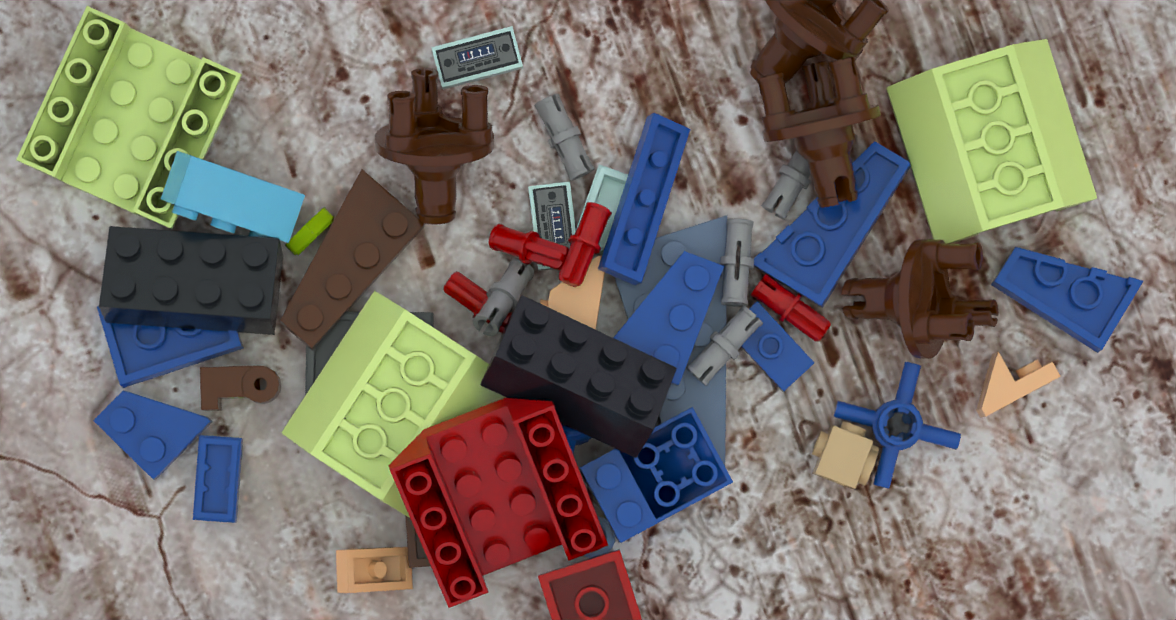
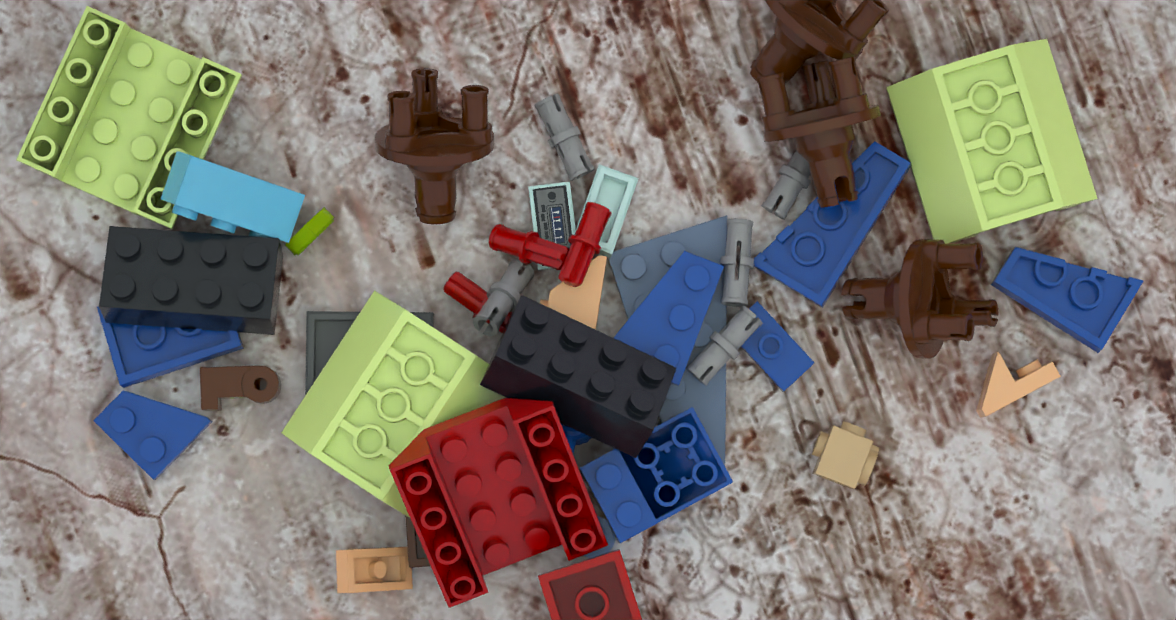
(217, 478): blue plate -> none
(354, 253): reddish brown wing -> none
(477, 57): tile -> none
(644, 199): blue plate -> none
(791, 308): red axle -> none
(910, 416): blue bar -> none

